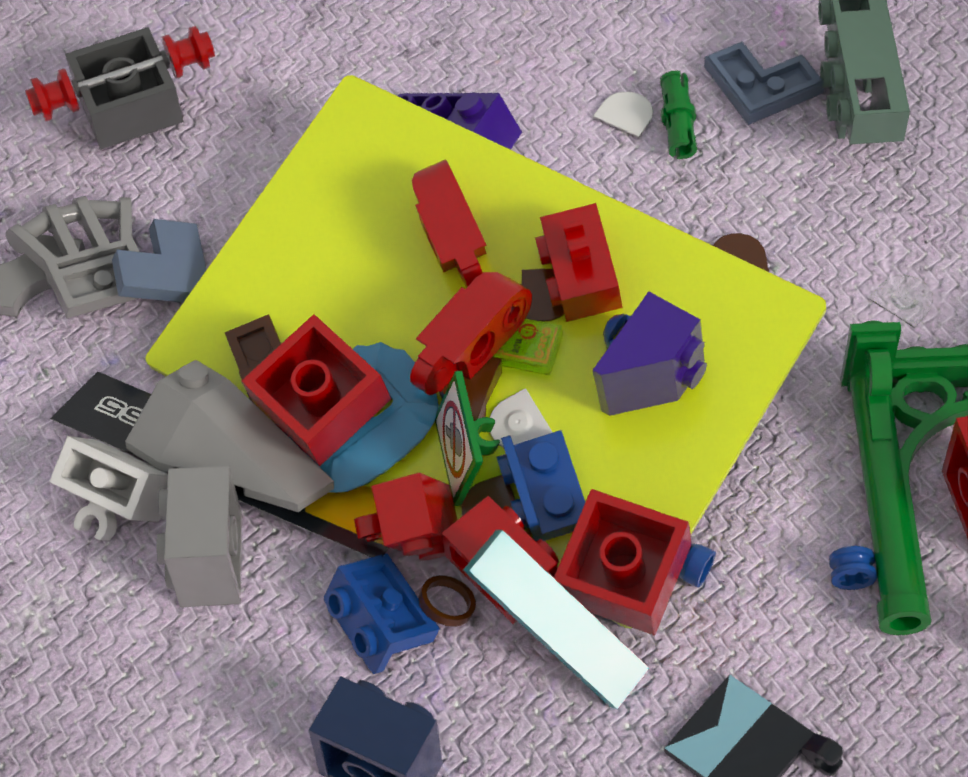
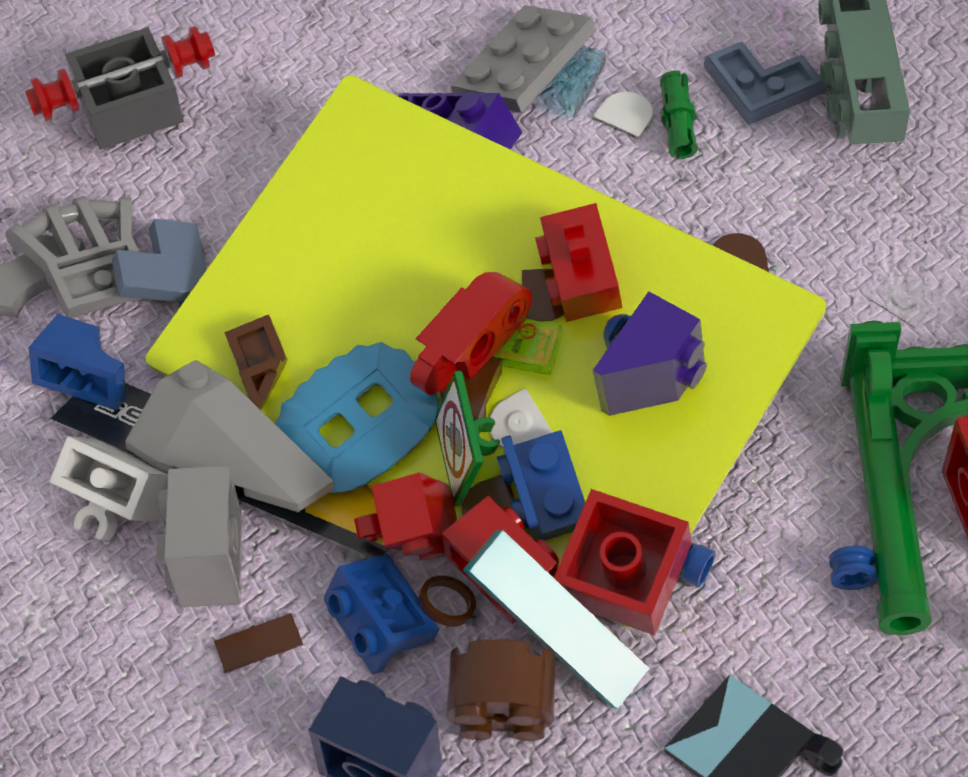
(71, 361): none -> blue arch
(258, 642): none -> reddish brown window
(317, 389): red brick -> none
(448, 221): red piece -> none
(501, 690): none -> reddish brown brick
(526, 55): none -> light grey plate
(578, 78): none -> clear light blue slope

